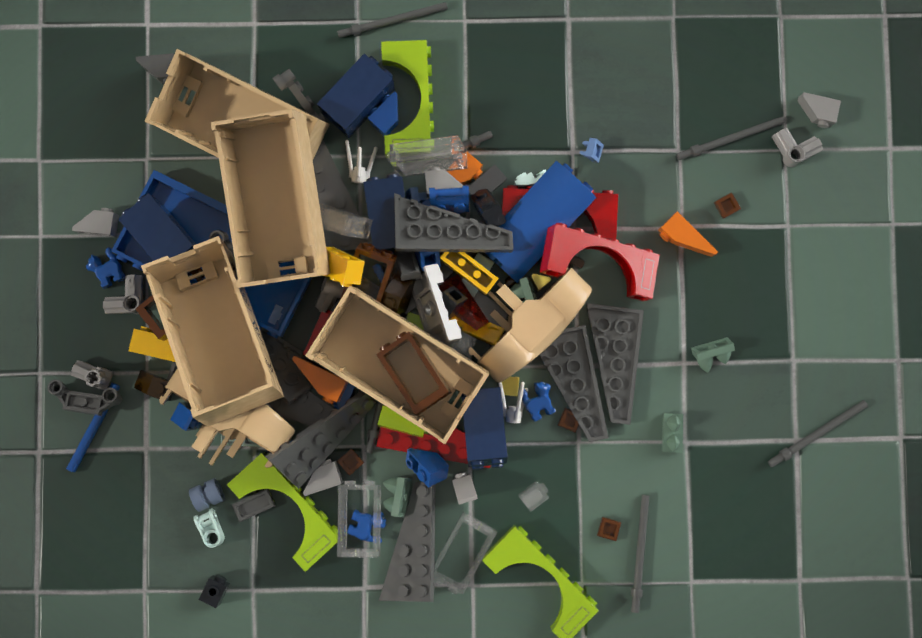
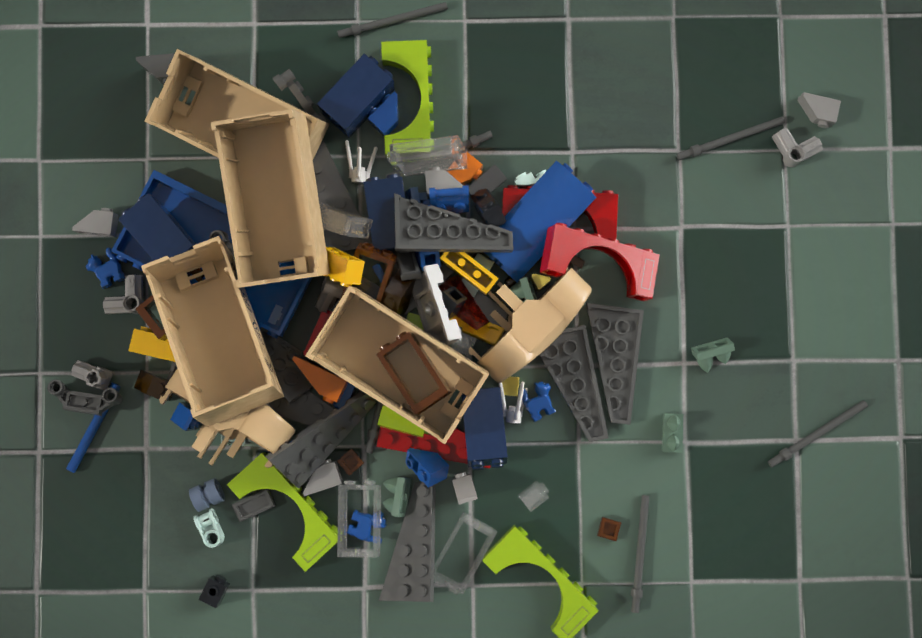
(568, 421): reddish brown tile -> none
(593, 150): medium blue tile -> none
(683, 234): orange slope -> none
(727, 205): reddish brown tile -> none

